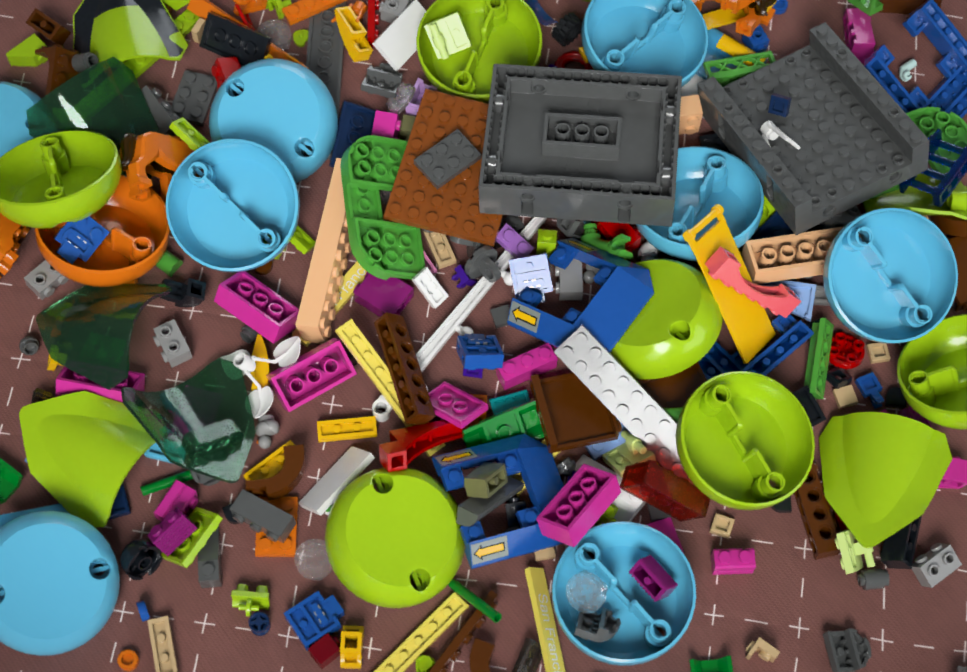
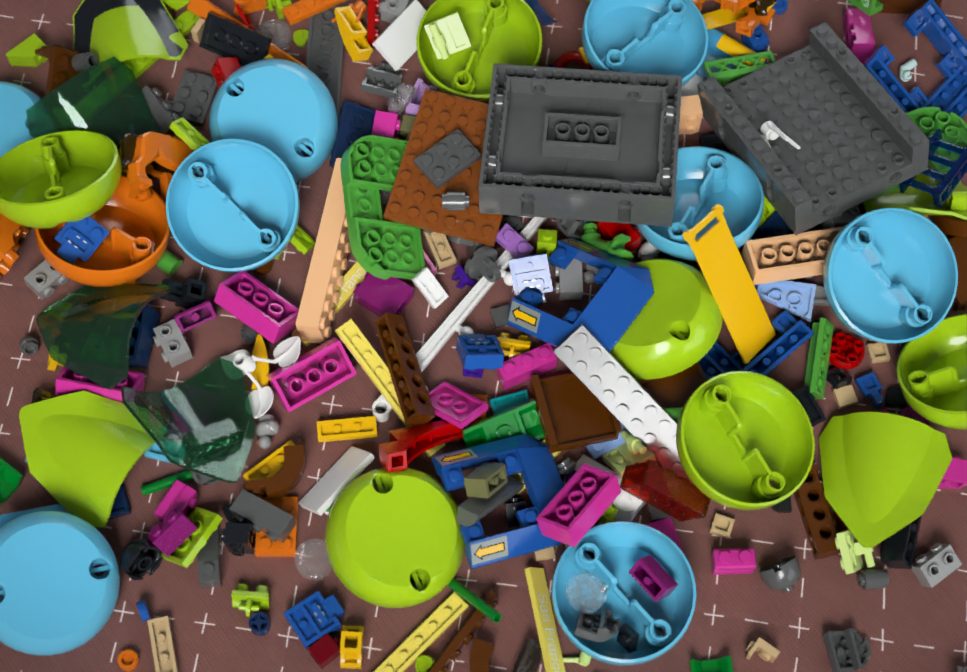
(48, 27): reddish brown brick -> none
(142, 337): none -> dark blue brick
(195, 316): none -> magenta brick
(239, 538): none -> black brick
(455, 201): none -> dark grey brick
(513, 347): none -> yellow hips
(567, 29): black tyre -> none
(583, 660): none -> yellowish green hand
(628, 638): none -> black plate
(777, 298): coral arch -> none
(779, 105): dark blue tile -> none
(781, 574): none -> dark grey cylinder

